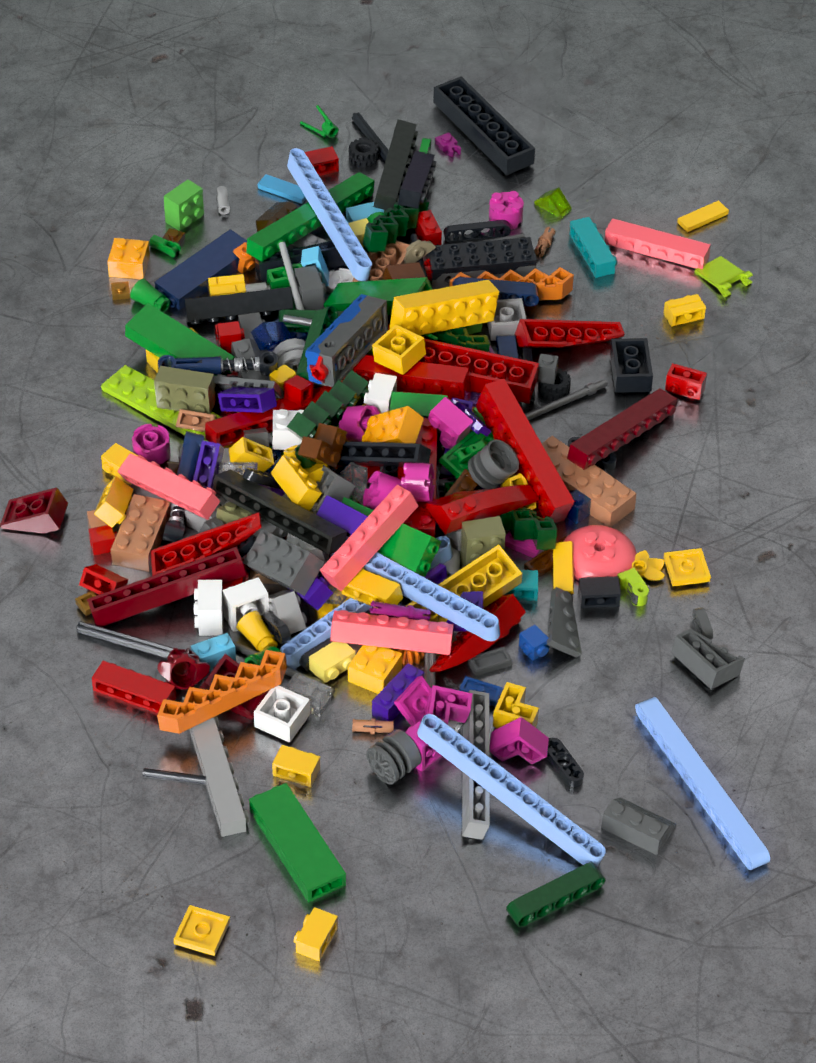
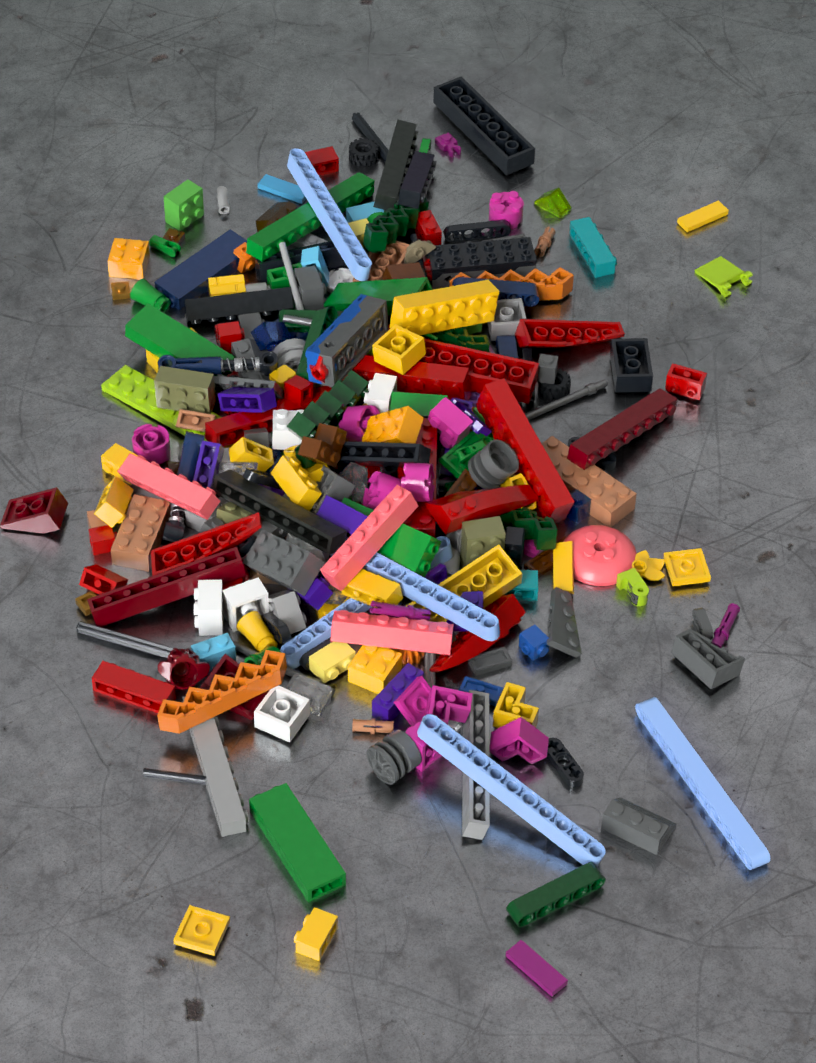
(296, 766): yellow brick -> none
(328, 127): green plant -> none
(515, 545): none -> black brick
(536, 968): none -> magenta tile
(599, 592): black brick -> none
(657, 244): coral brick -> none
(684, 310): yellow brick -> none
(721, 633): none -> magenta pin

